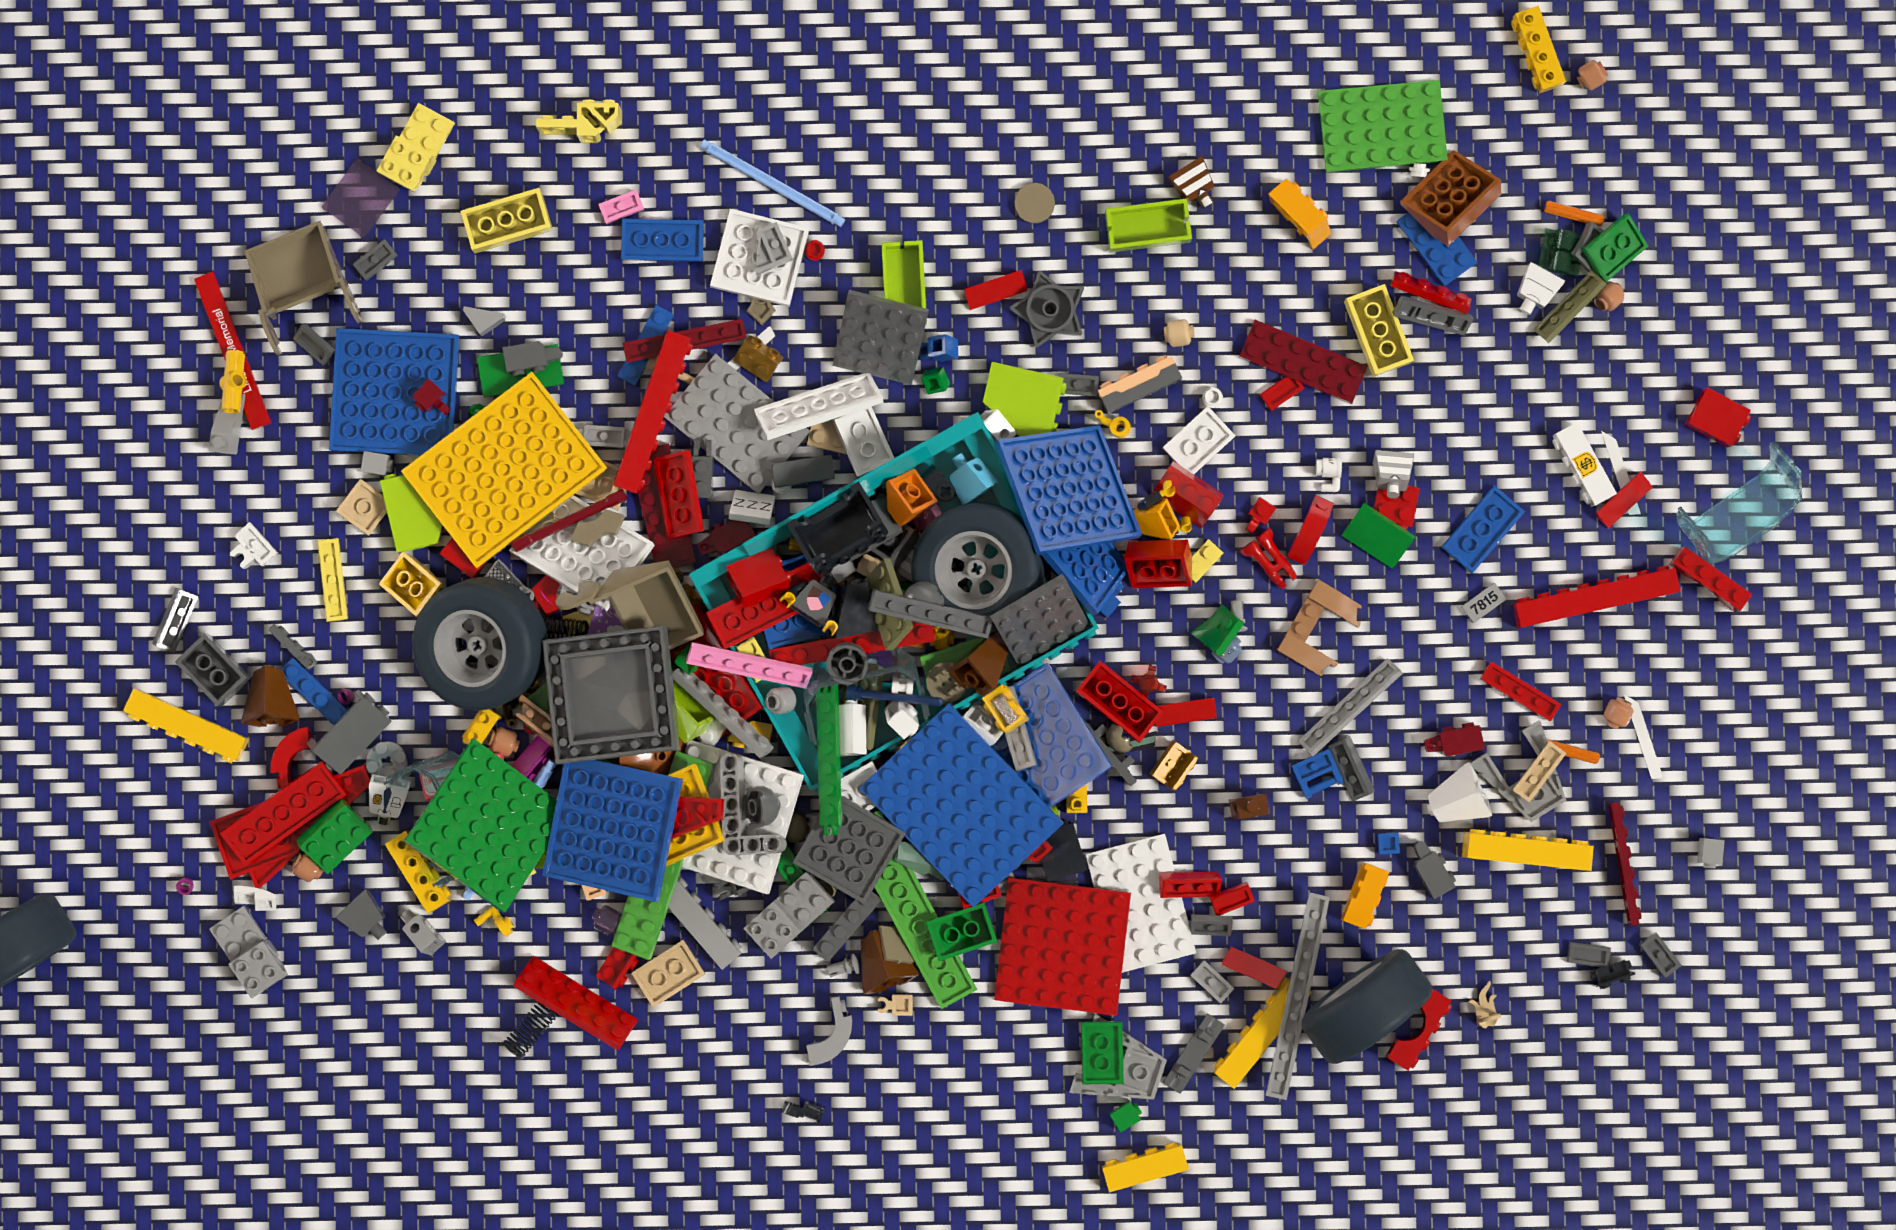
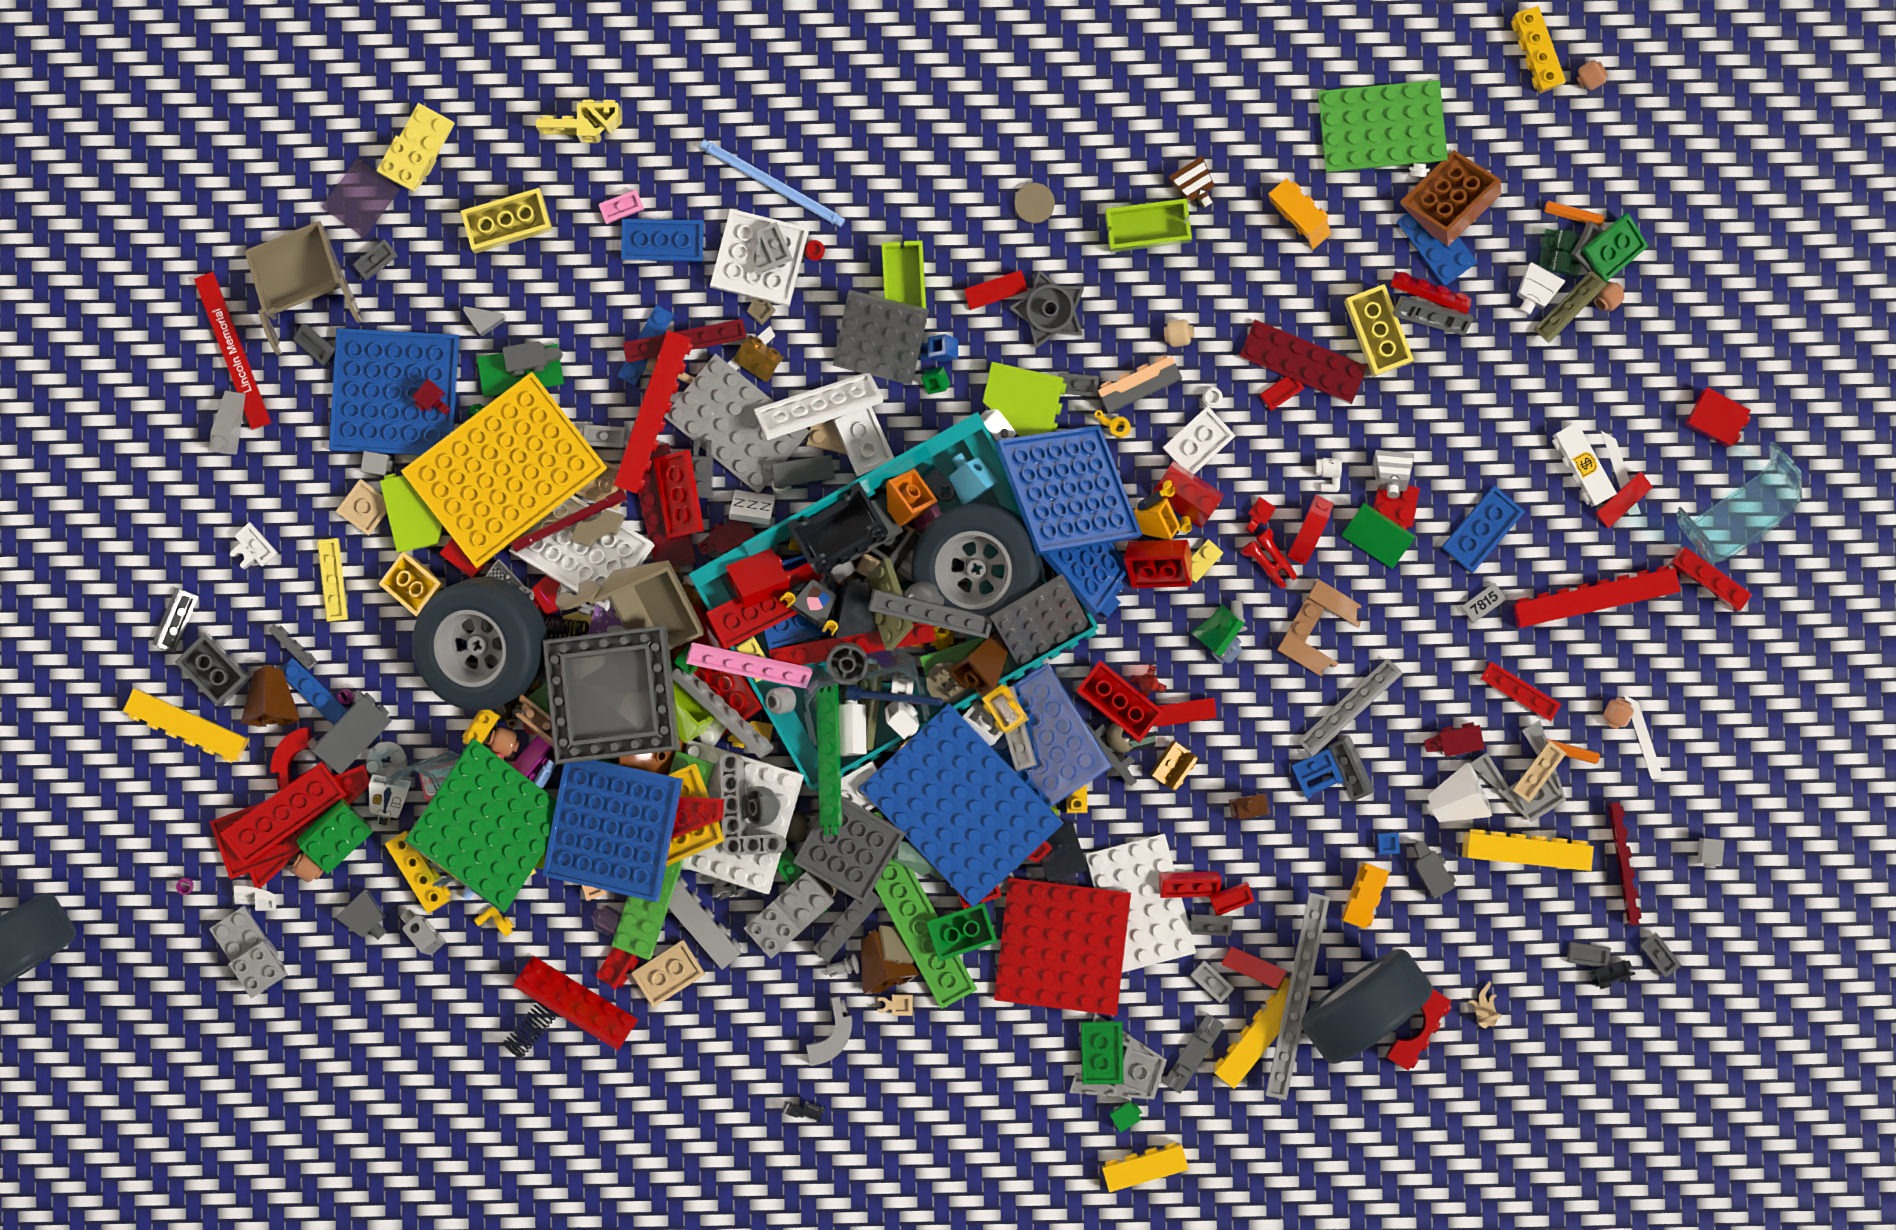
(233, 381): yellow piece -> none

